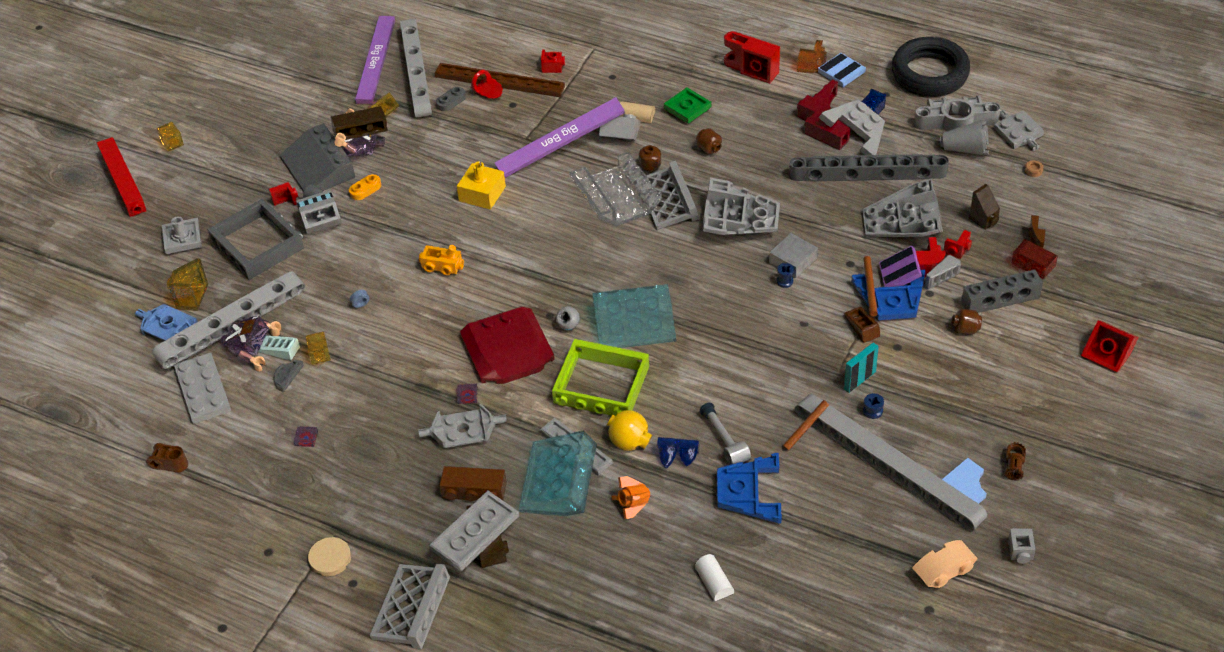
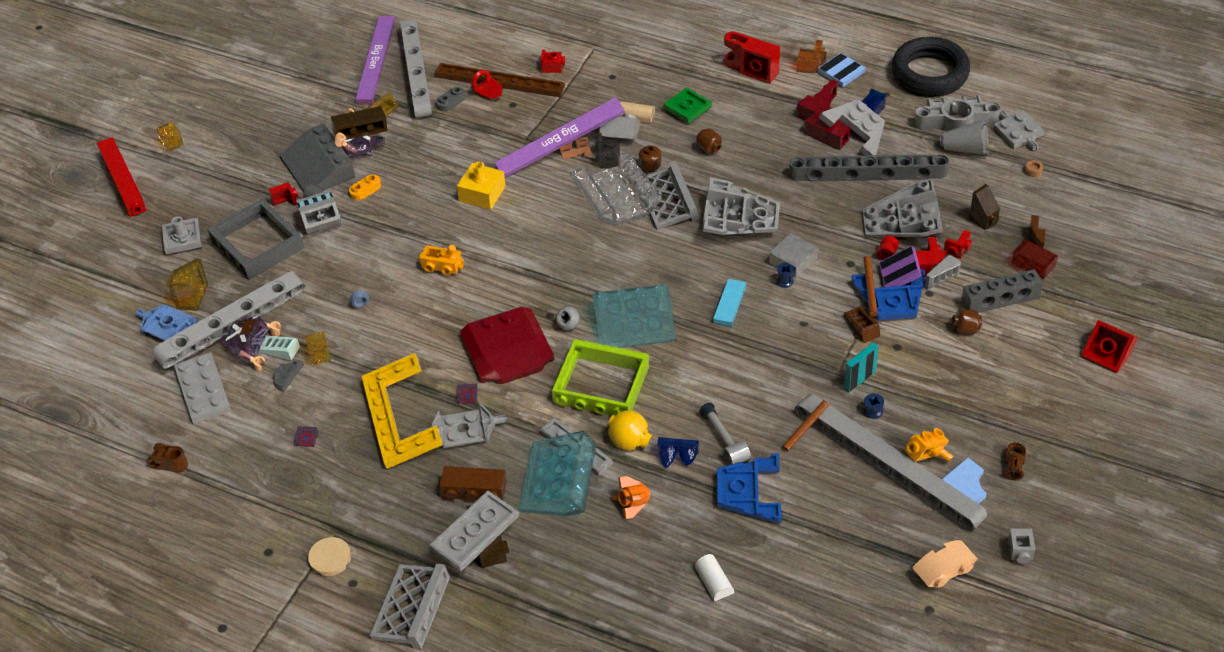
(392, 448): none -> yellow plate
(573, 153): none -> nougat piece
(608, 152): none -> clear smoke bracket
(729, 302): none -> medium azure tile
(887, 247): none -> red wheel
(928, 445): none -> light orange brick

